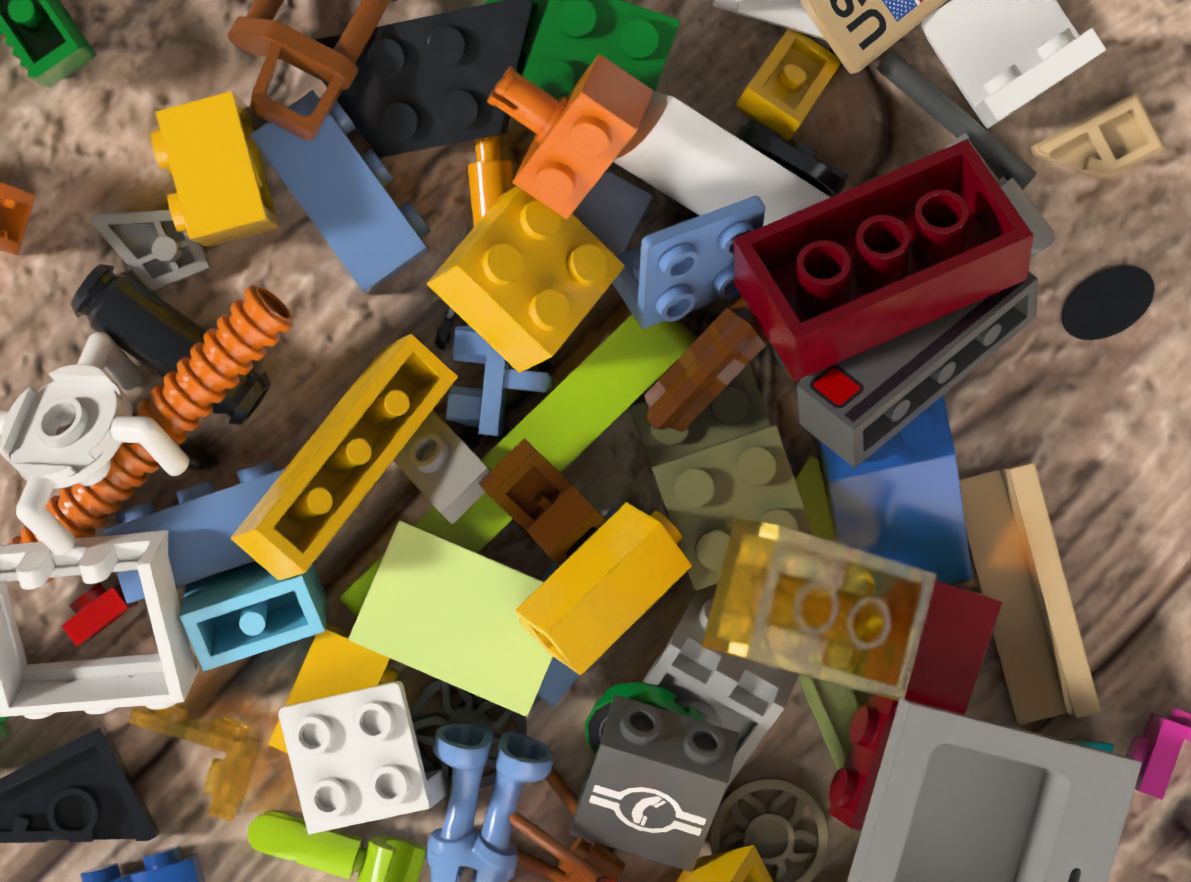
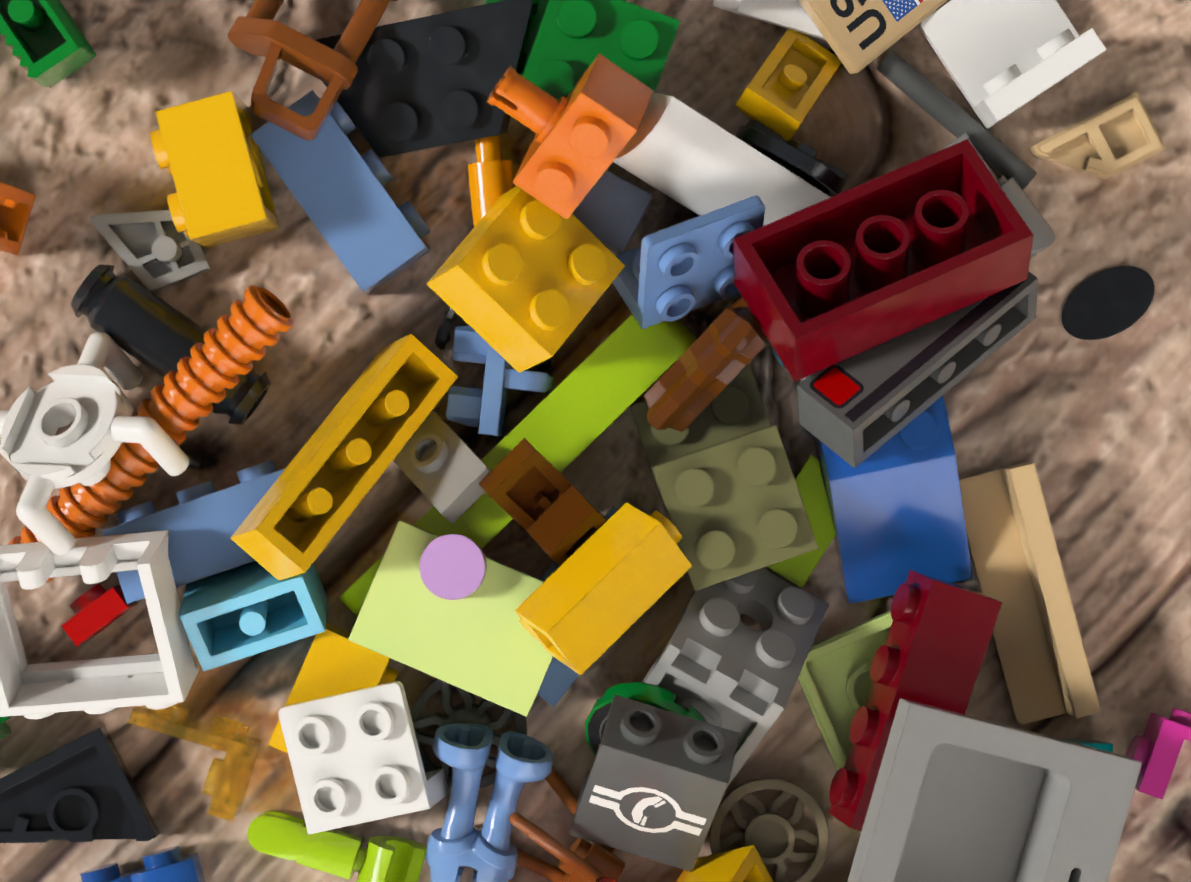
(452, 566): none -> lavender tile
(818, 609): clear yellow brick -> none

